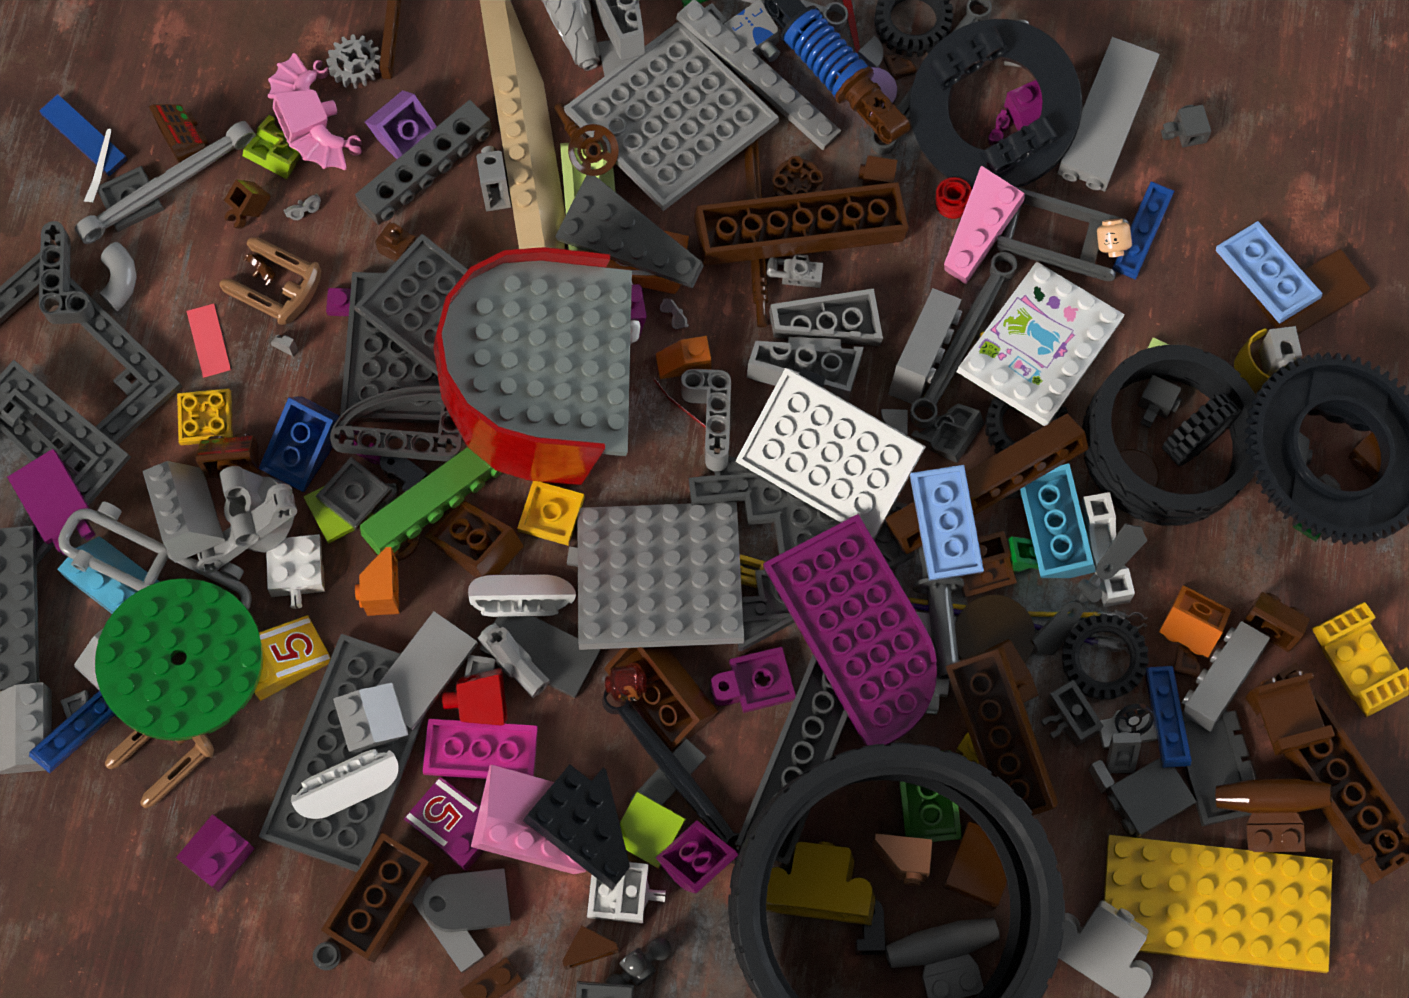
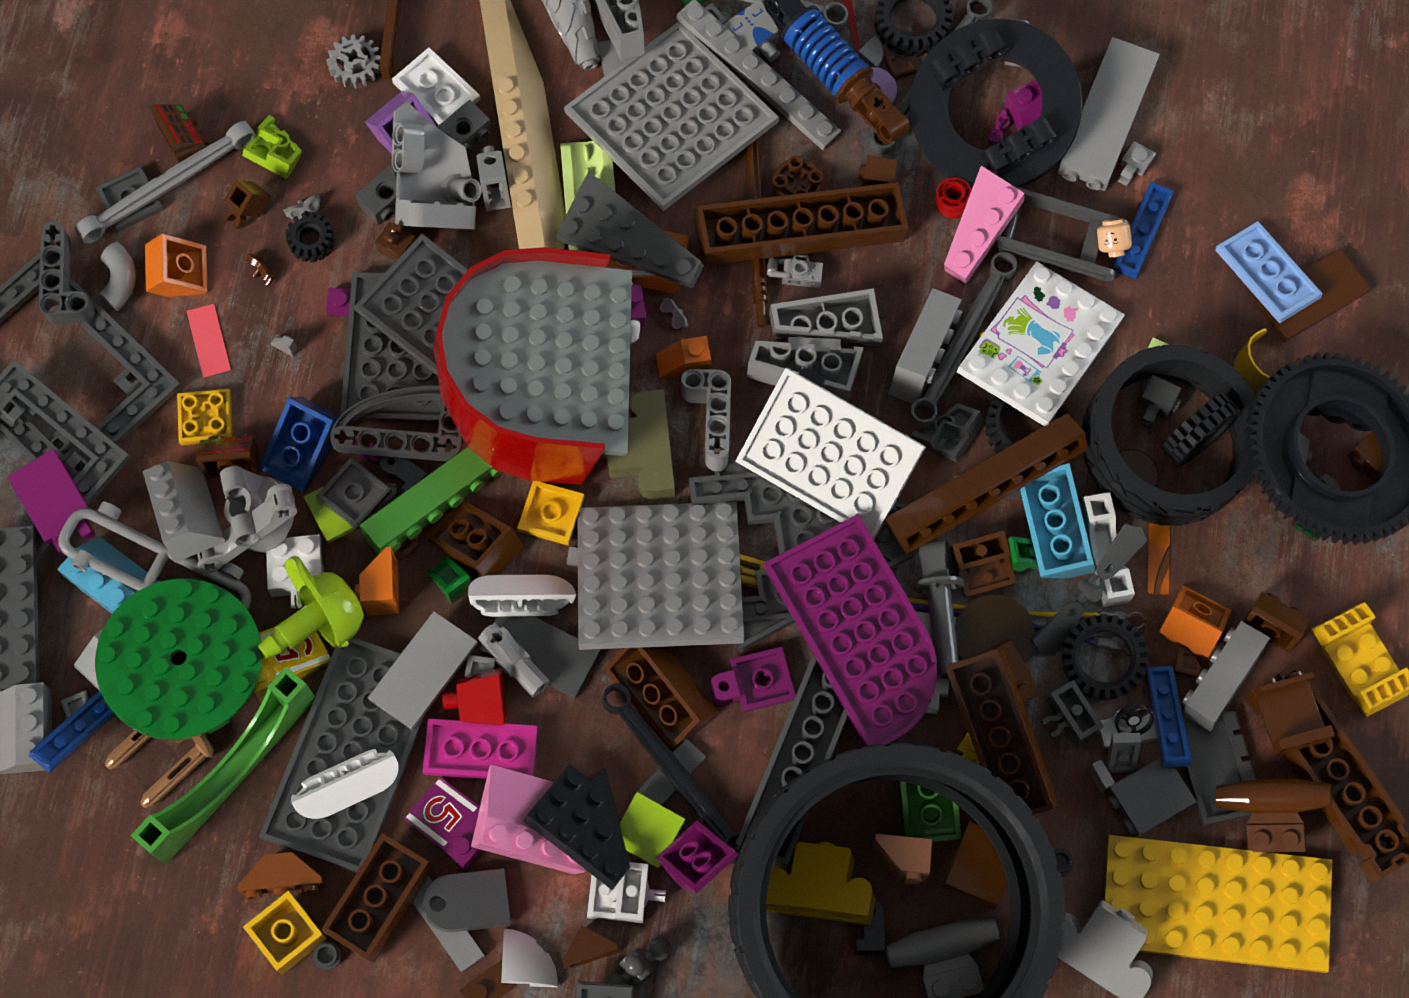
(81, 133): blue tile -> none
(99, 169): white sticker -> none
(172, 827): none -> bright green arch
(175, 267): none -> orange slope
(215, 853): magenta slope -> none
(278, 875): none -> dark orange slope
(285, 933): none -> yellow brick
(299, 294): medium nougat piece -> none
(305, 117): bright pink torso -> none
(310, 223): none -> black tyre
(327, 608): none -> lime piece
(370, 717): light grey slope -> none
(430, 175): none -> light grey panel
(435, 86): none -> white plate
(450, 579): none -> green slope
(526, 961): none -> white brick
(590, 145): reddish brown dish -> none
(626, 683): clear red head -> none
(647, 447): none -> olive brick
(676, 403): red sticker -> none
(896, 419): light grey tile -> none
(946, 522): light blue tile -> none
(1064, 860): none -> black plate
(1135, 161): none -> light grey plate
(1158, 559): none -> orange sticker
(1190, 126): dark grey brick -> none
(1279, 349): light grey brick -> none

